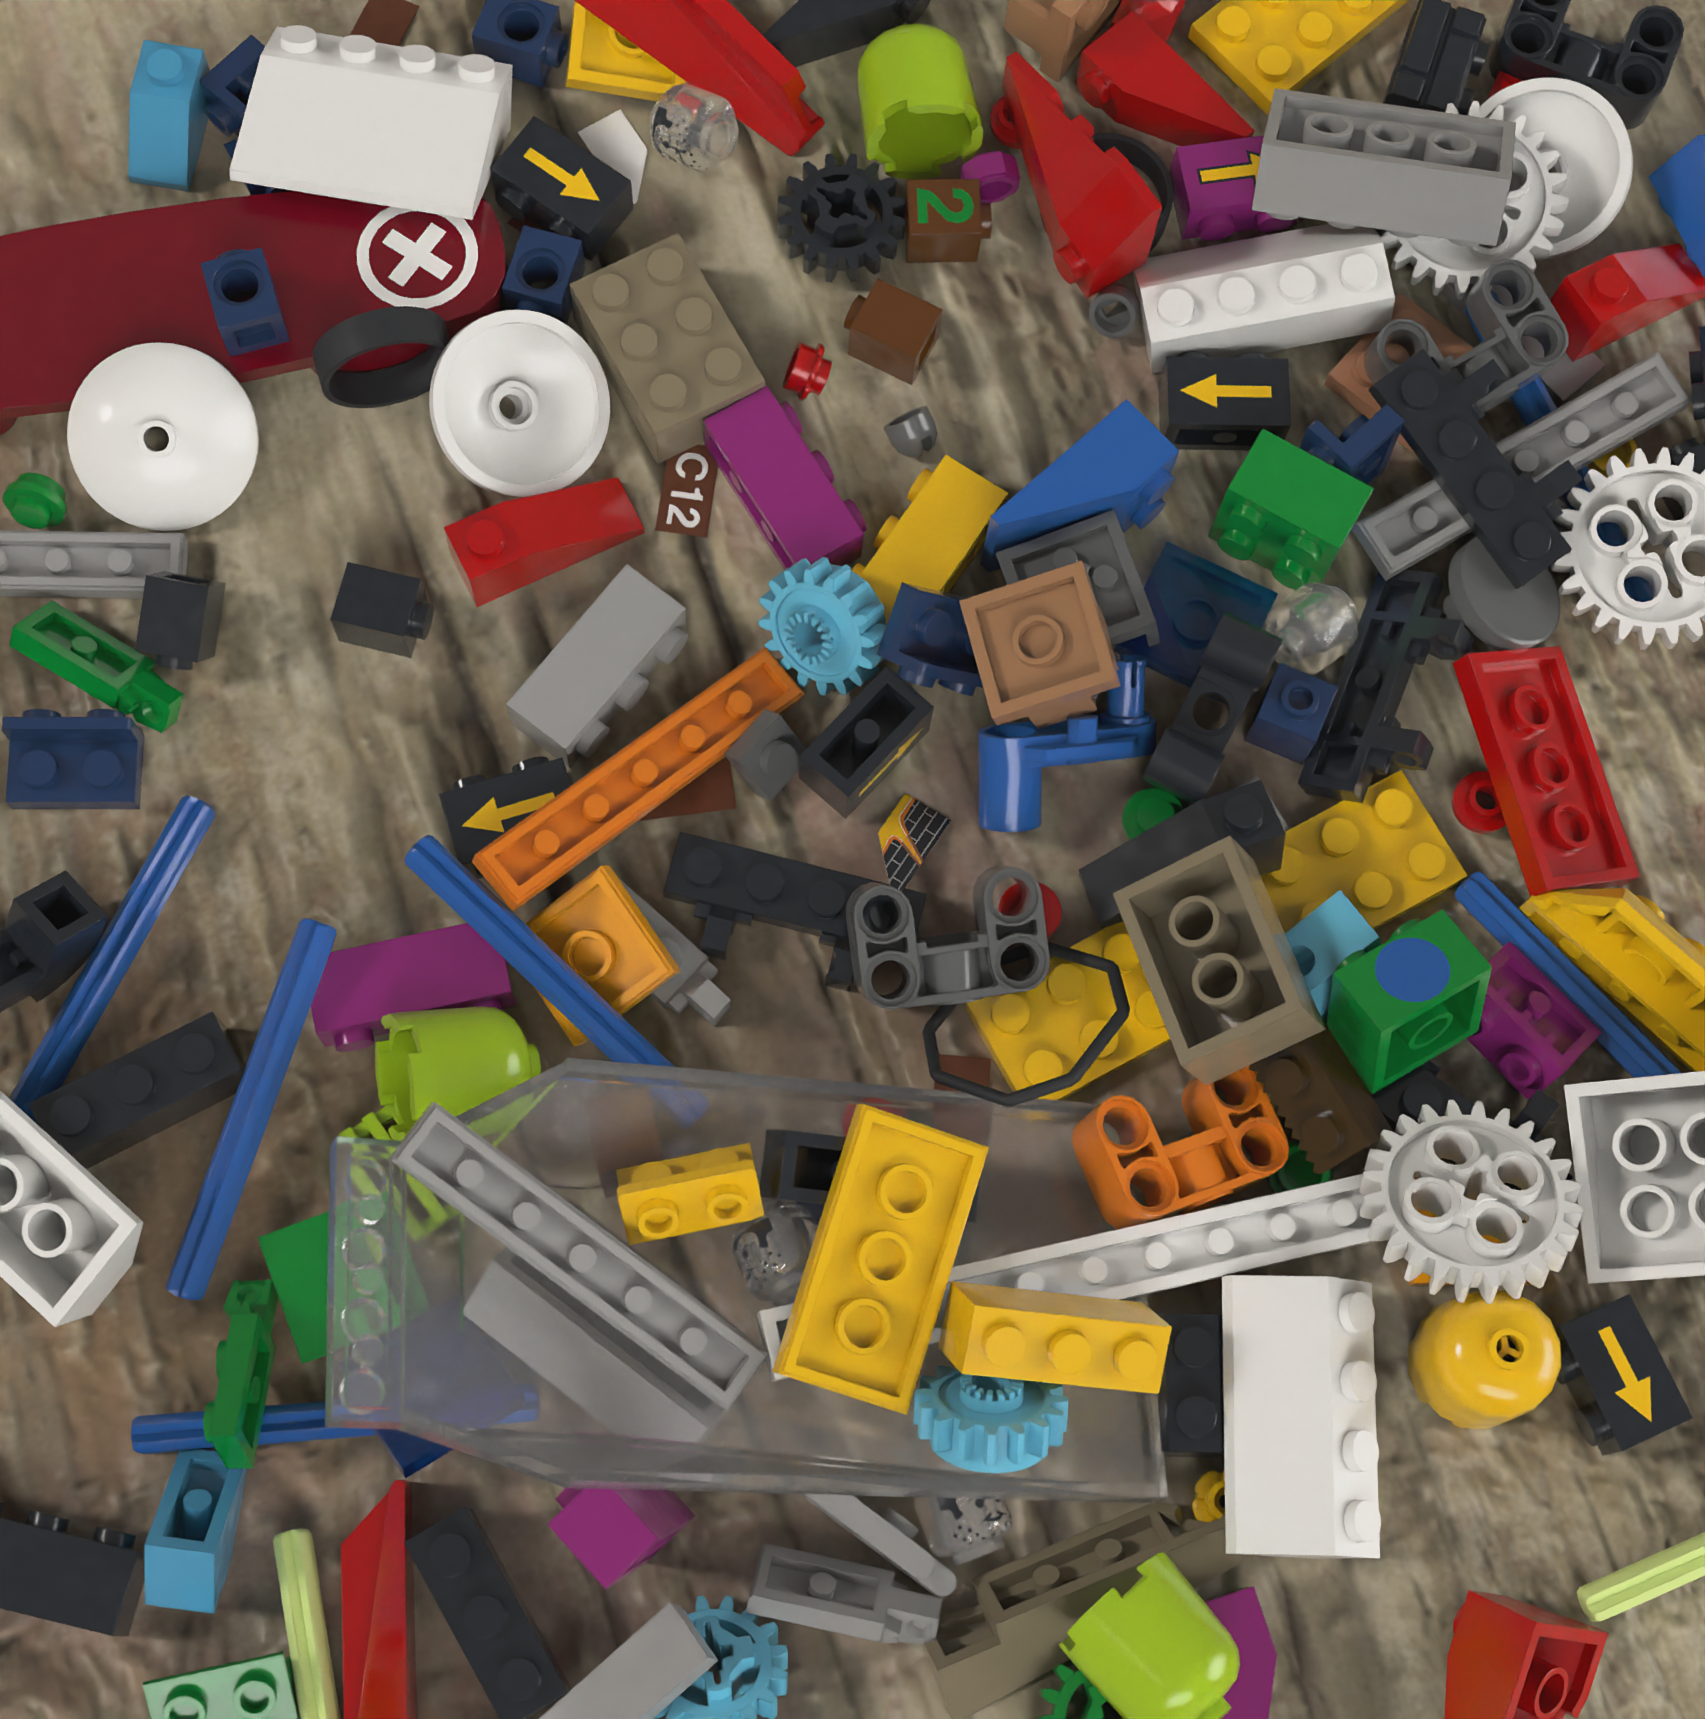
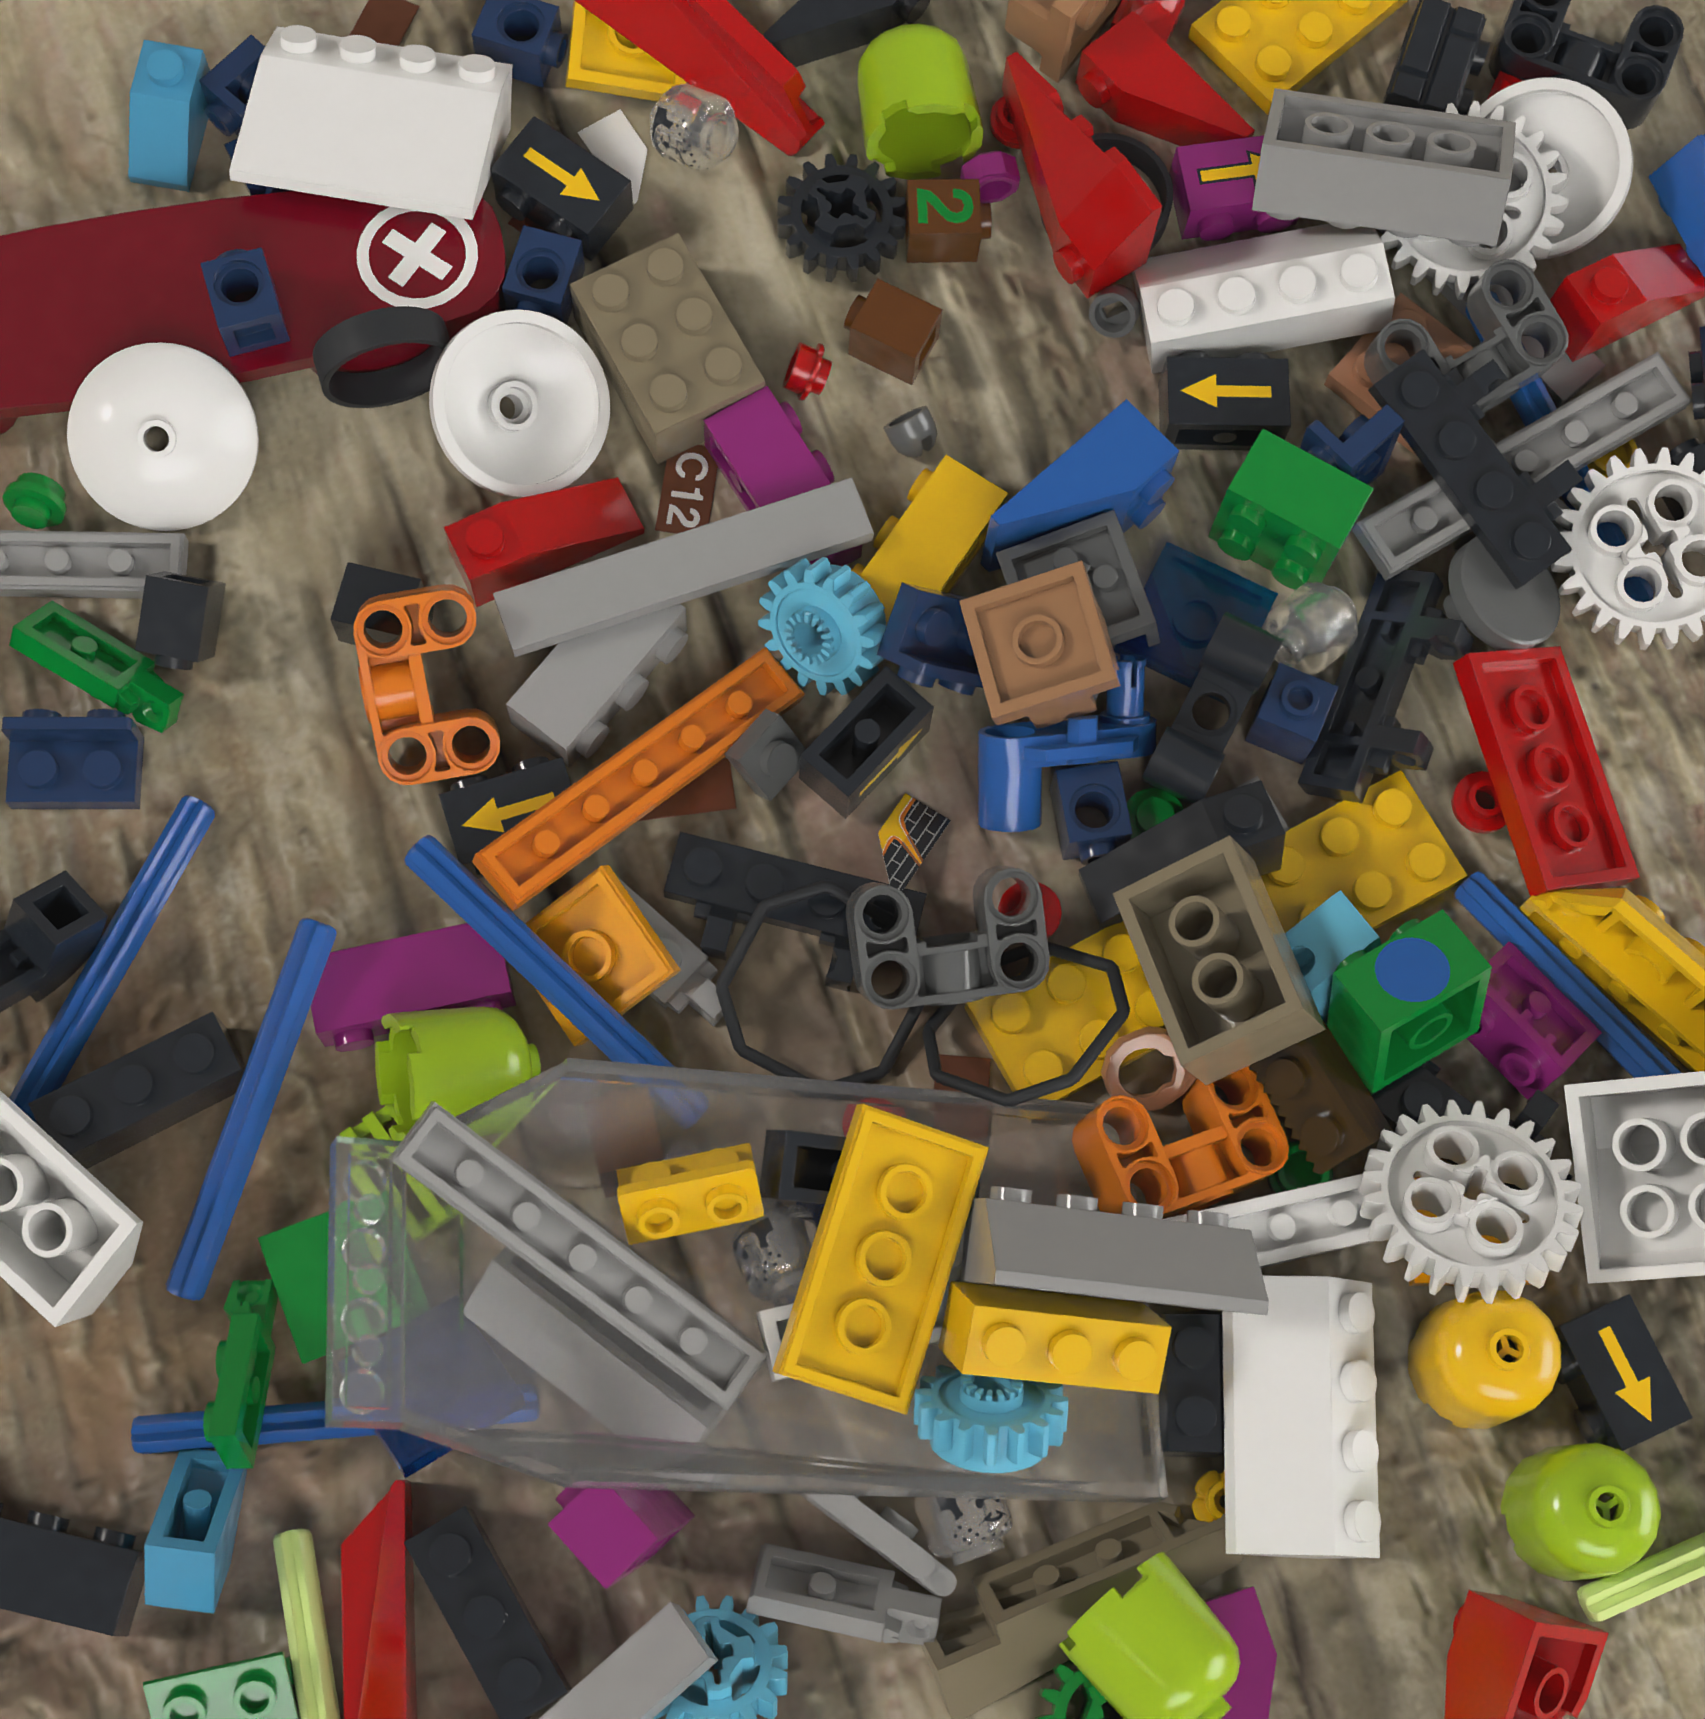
(398, 693): none -> orange beam
(683, 567): none -> light grey tile
(739, 953): none -> black piece
(1095, 787): none -> dark blue brick
(1112, 1254): none -> light grey slope
(1147, 1038): none -> nougat piece
(1555, 1517): none -> lime cylinder

